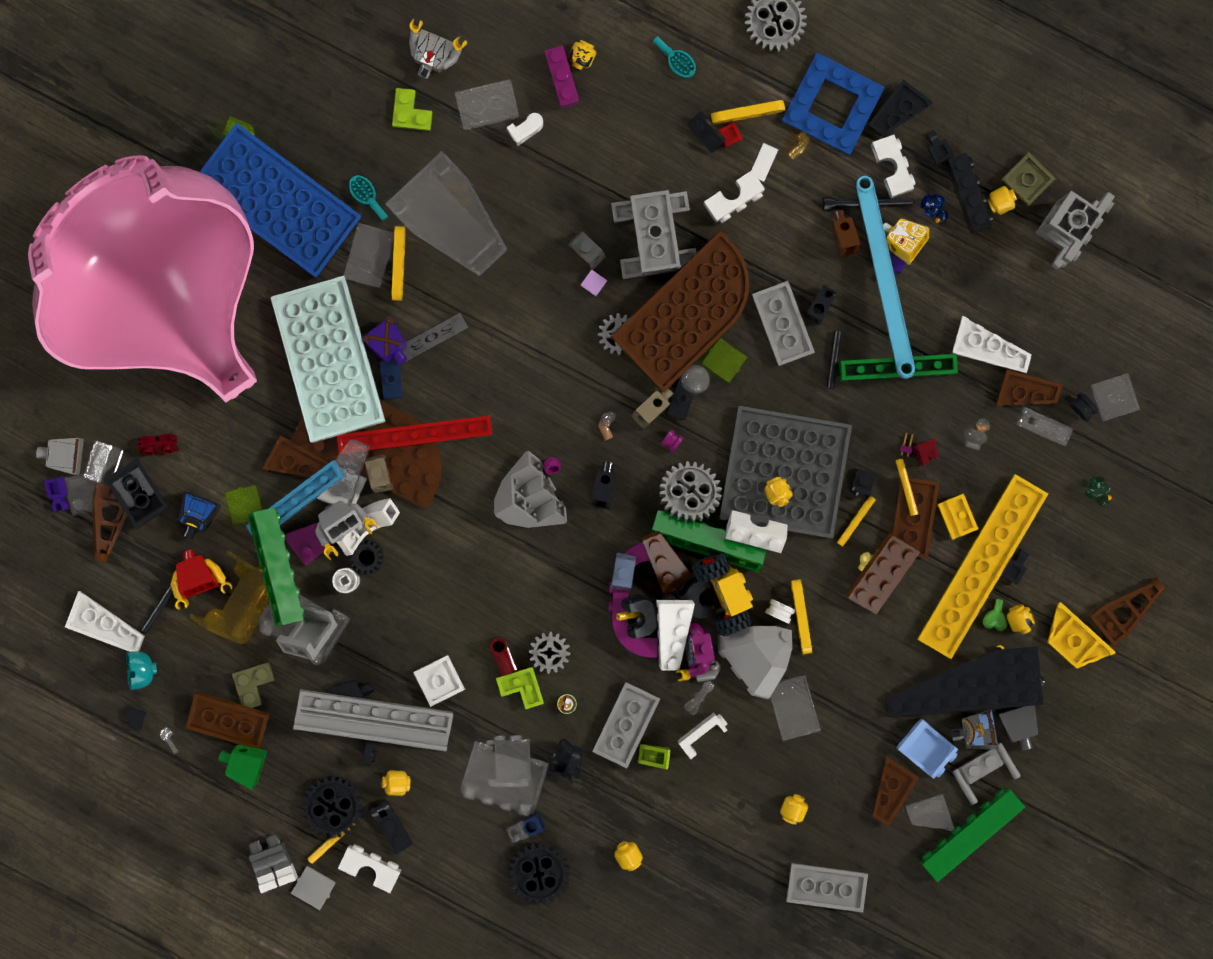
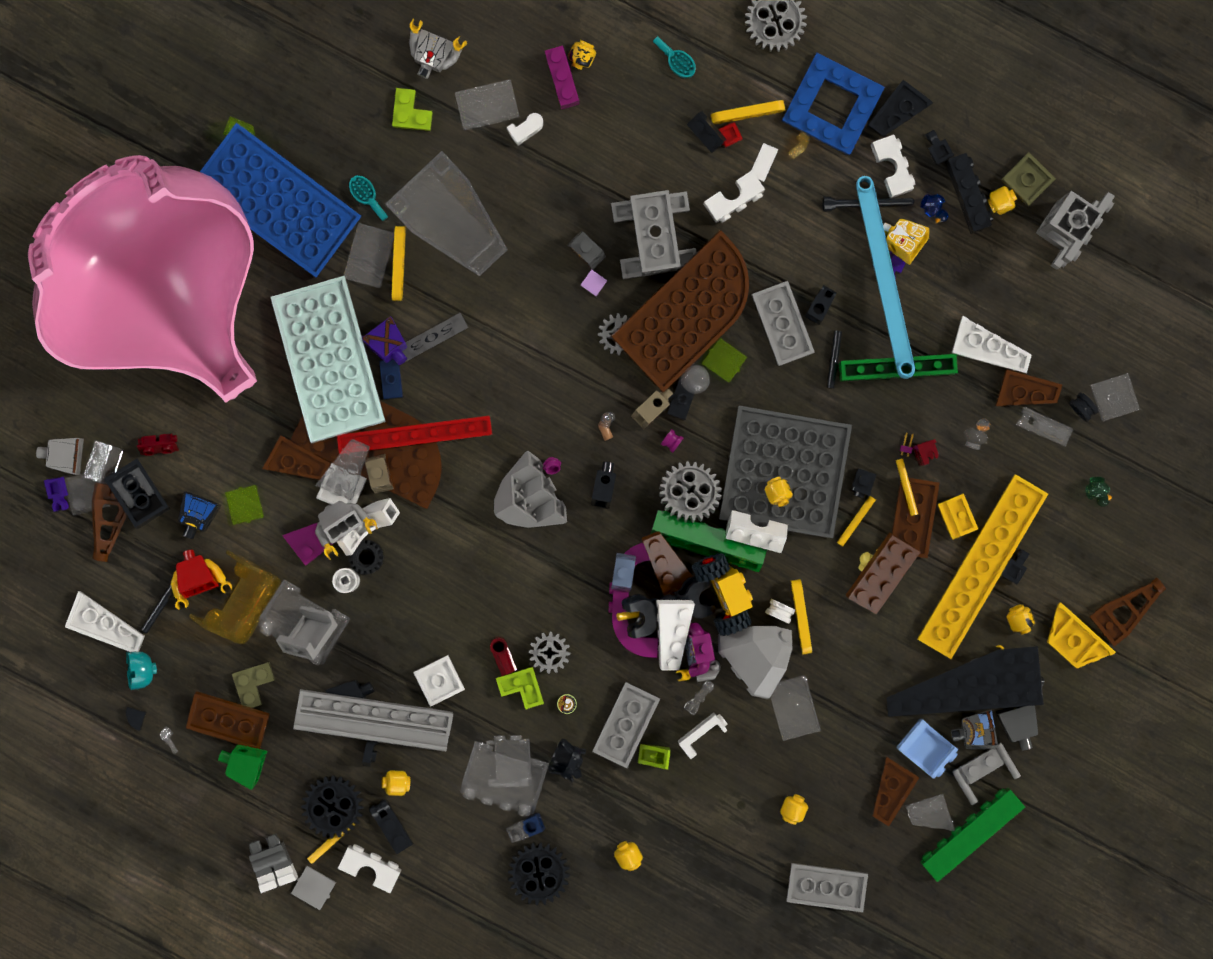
(276, 567): green brick -> none
(307, 491): dark azure plate -> none
(846, 241): reddish brown torso -> none
(995, 617): bright green rock -> none

